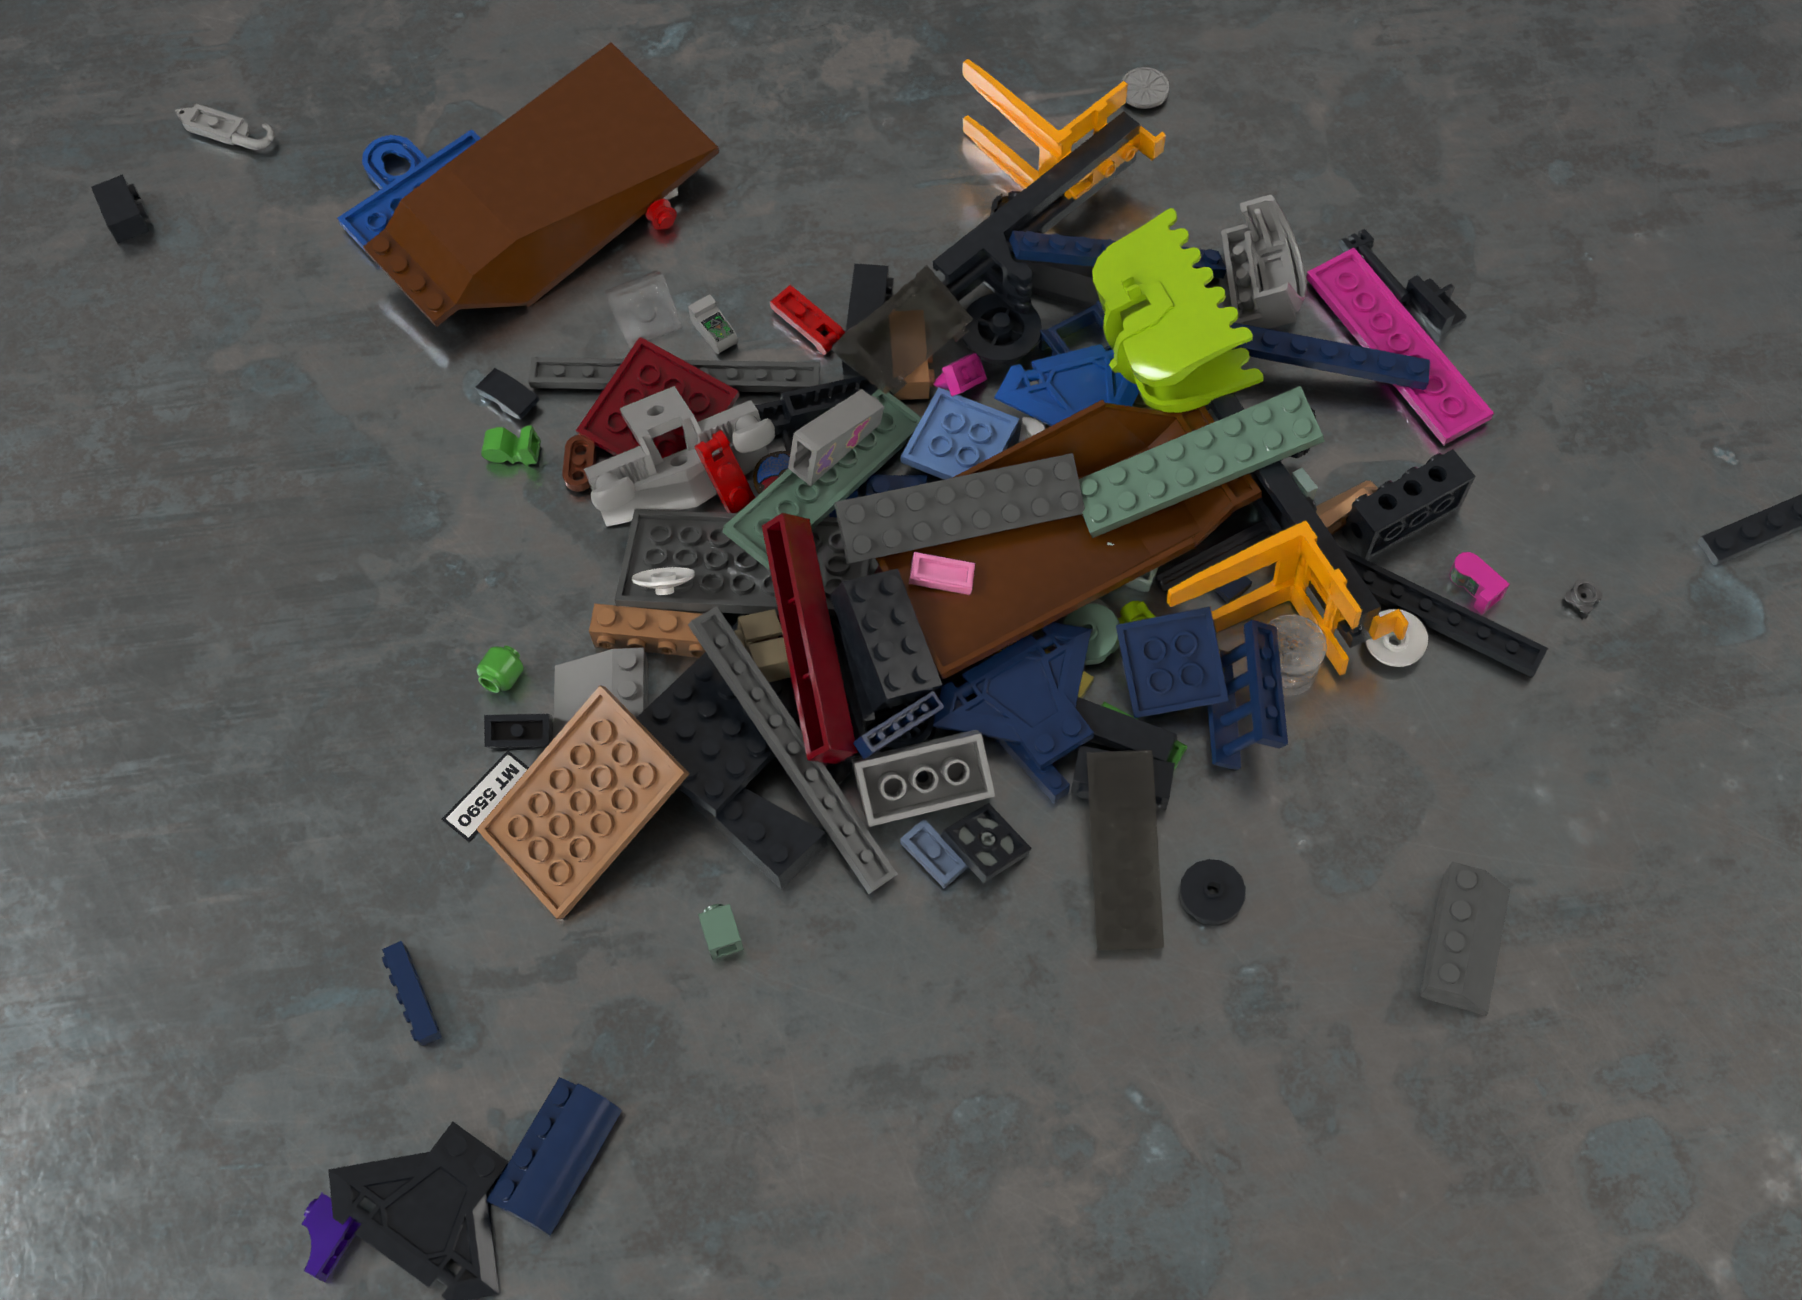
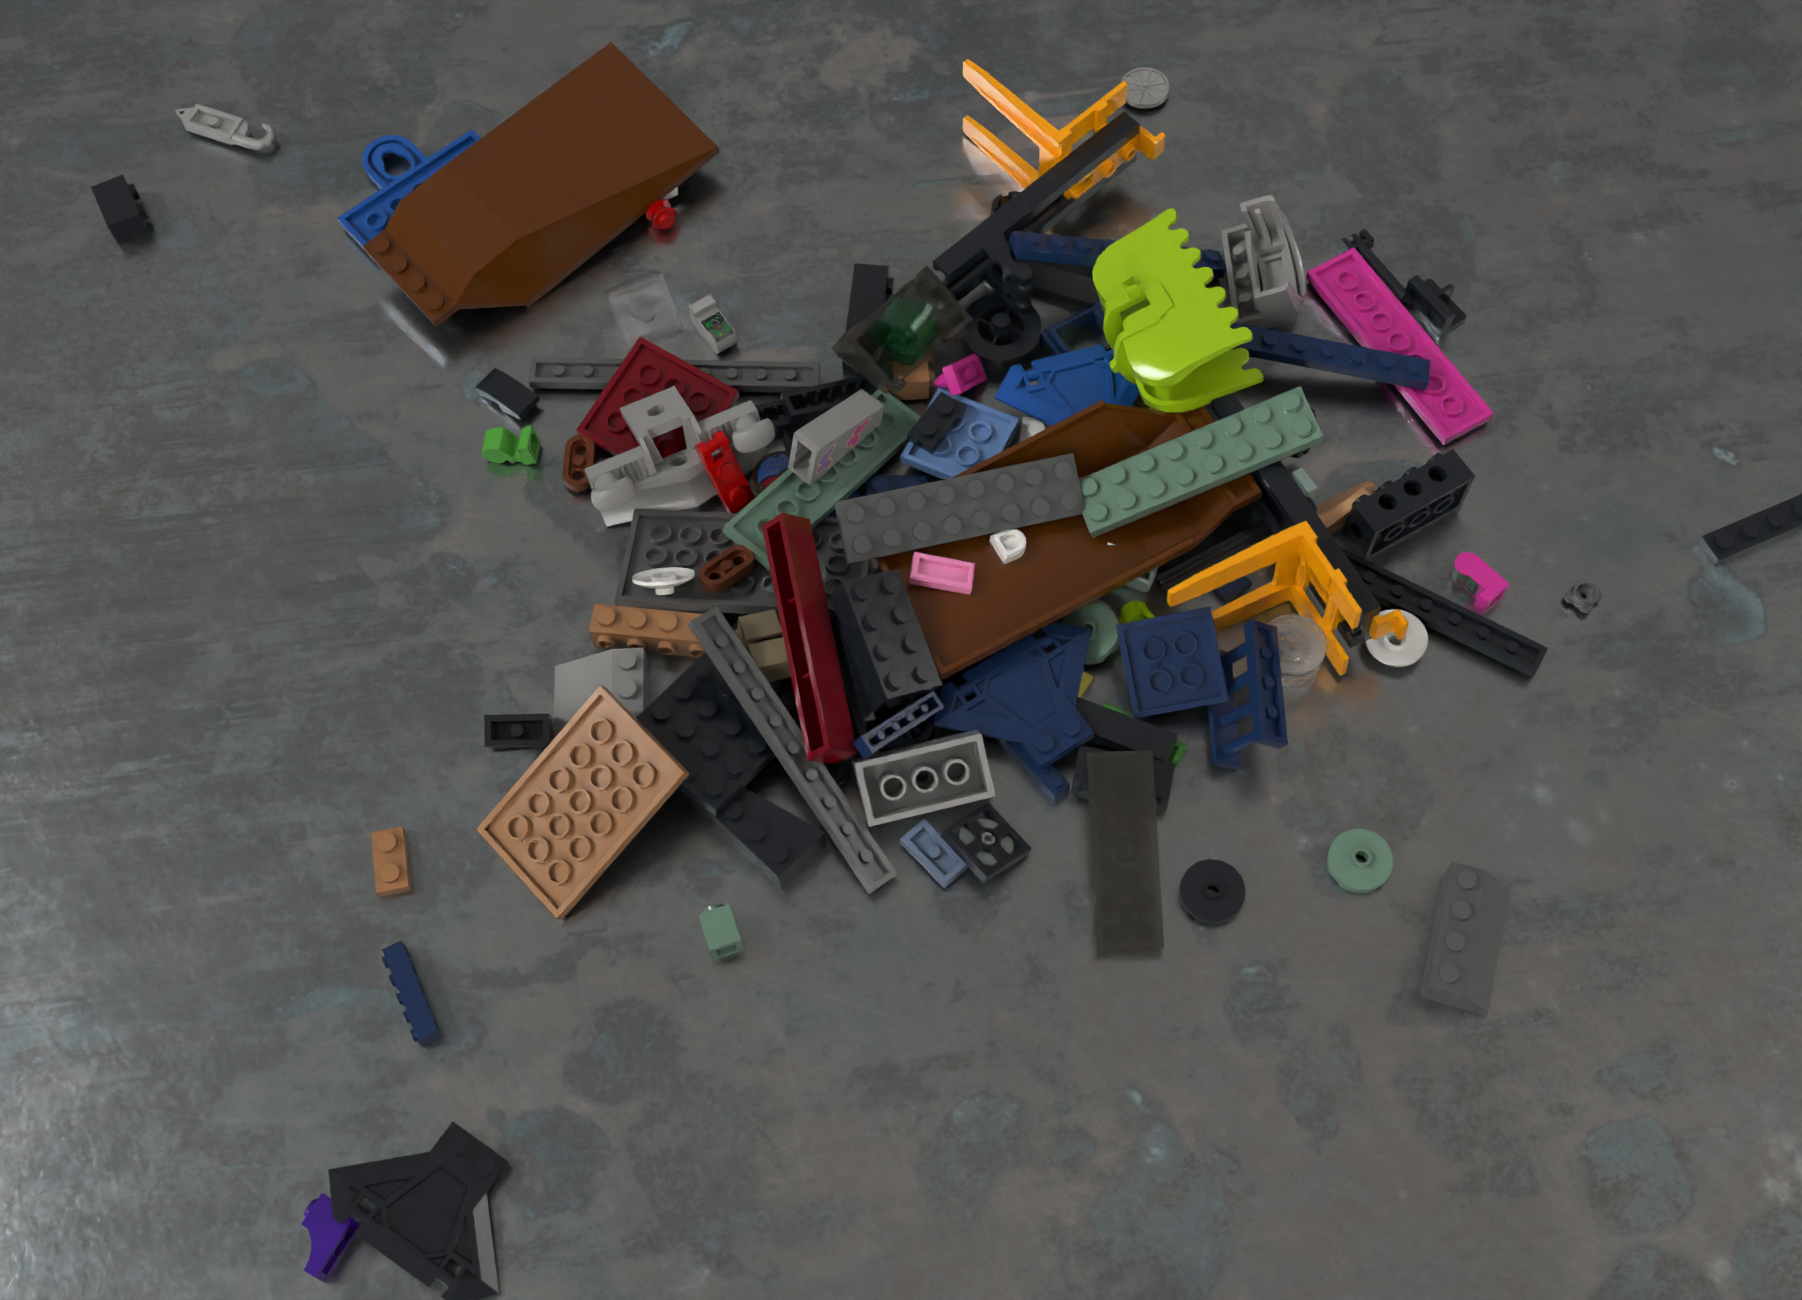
(390, 861): none -> medium nougat plate
(484, 796): white sticker -> none
(499, 669): bright green head -> none
(554, 1155): dark blue brick -> none
(726, 569): none -> copper plate
(807, 318): red plate -> none
(905, 329): none -> clear green brick
(936, 422): none -> black plate
(1009, 544): none -> white tile
(1352, 874): none -> sand green plate

